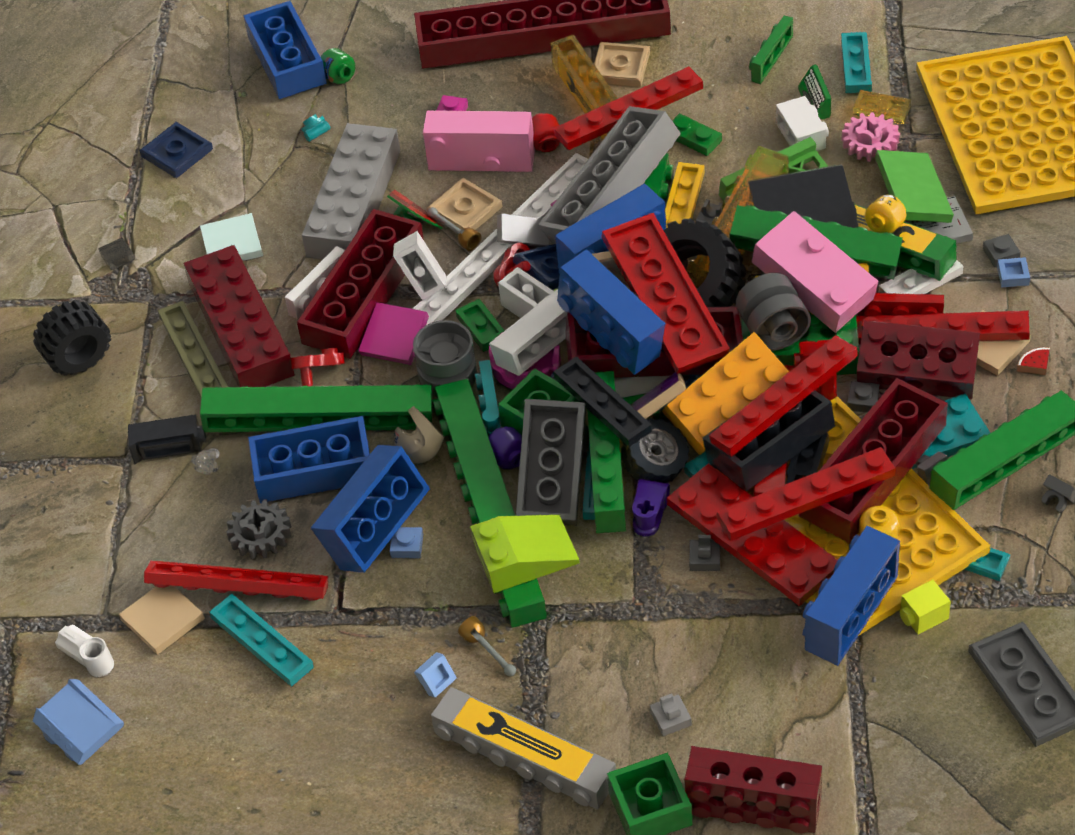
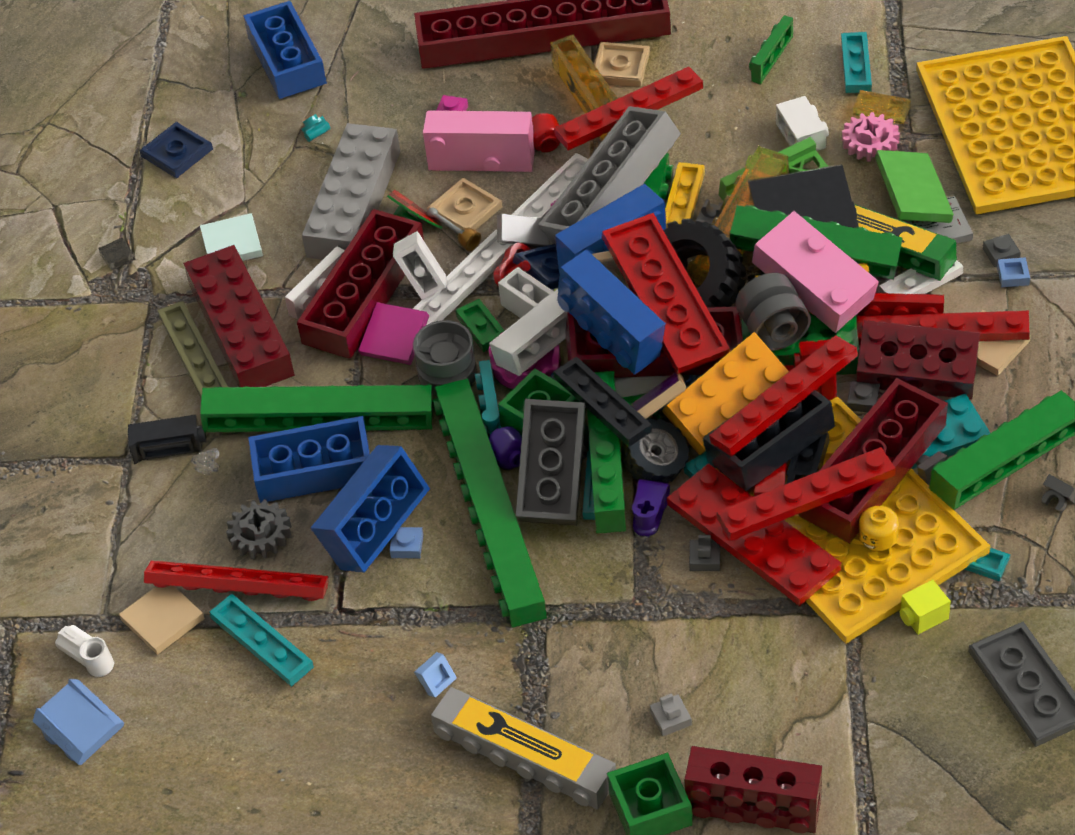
(72, 337): black tyre -> none
(327, 358): red piece -> none
(338, 66): green head -> none
(421, 443): dark tan helmet -> none
(473, 632): hinge -> none
(522, 548): lime slope -> none
(696, 135): green plate -> none
(816, 91): slope -> none
(851, 595): blue brick -> none
(885, 214): yellow head -> none
(1034, 361): tile -> none

